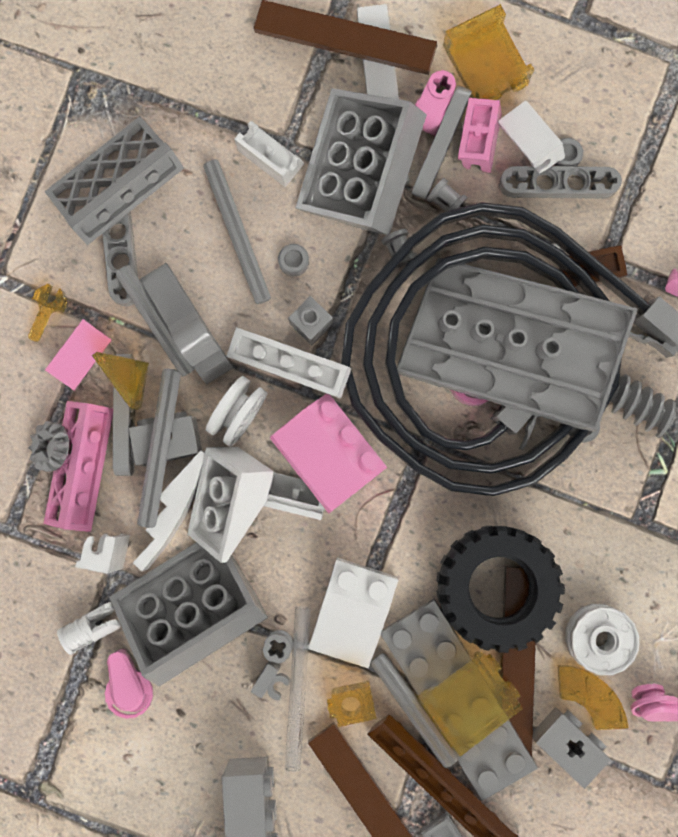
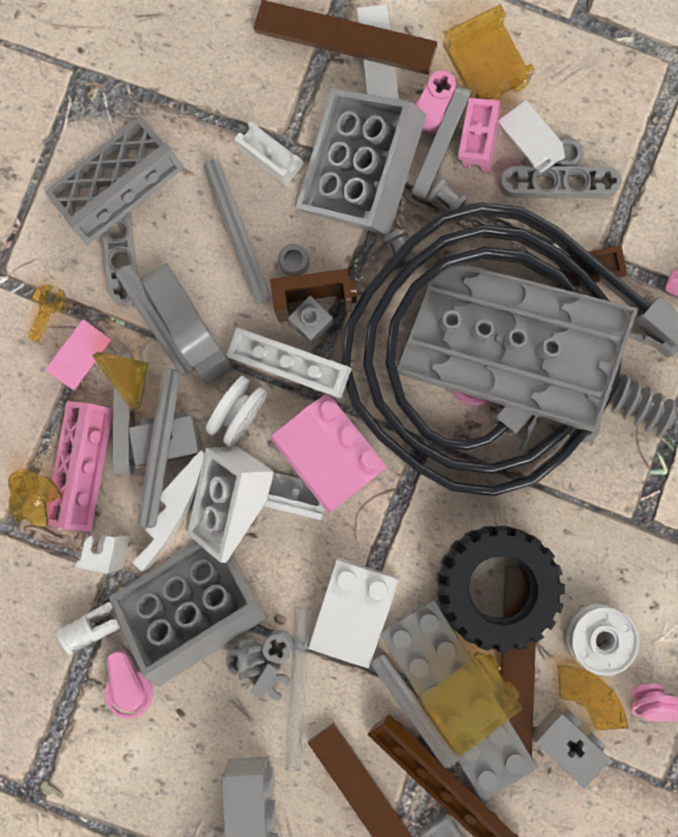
(31, 499): none -> clear yellow plate
(56, 449): light grey gear -> none
(245, 659): none -> light grey gear
(315, 285): none -> reddish brown panel
(363, 713): clear yellow brick -> none

